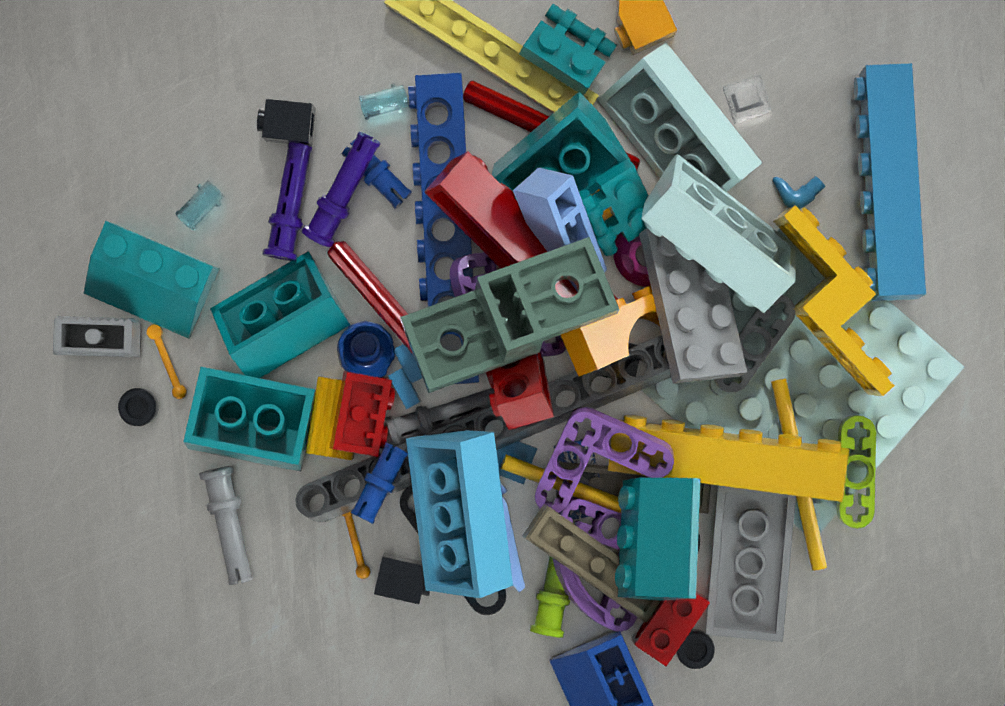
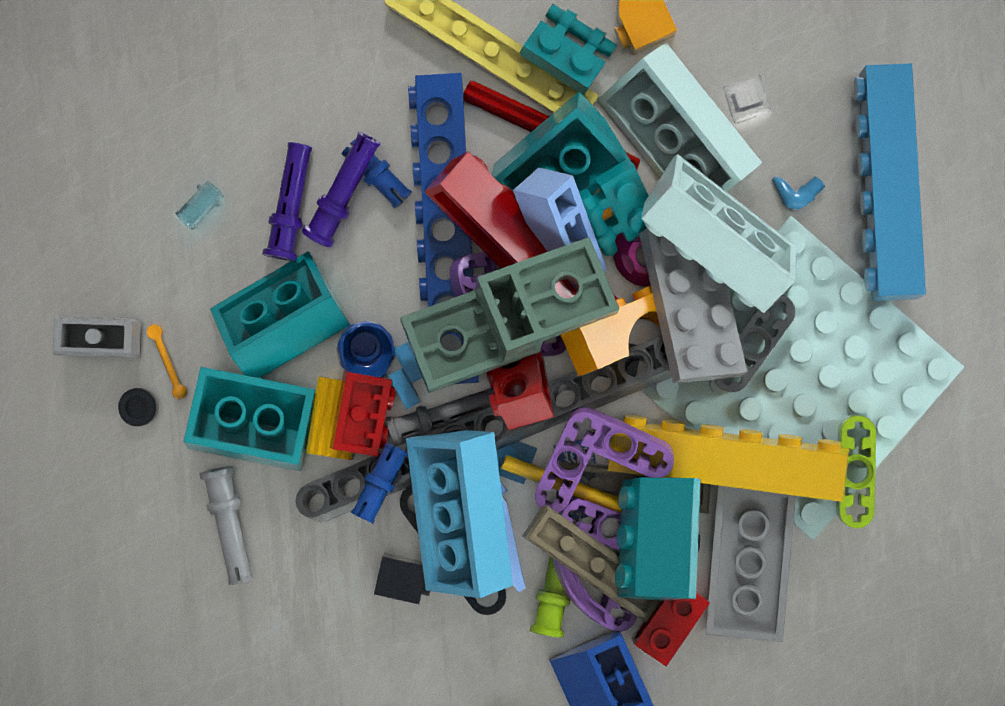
(148, 279): teal slope -> none
(286, 122): black brick -> none
(362, 570): light orange hinge -> none
(369, 287): red axle -> none
(384, 101): clear light blue pin -> none
(696, 650): black tile -> none
(805, 504): yellow piece -> none
(834, 300): yellow bracket -> none

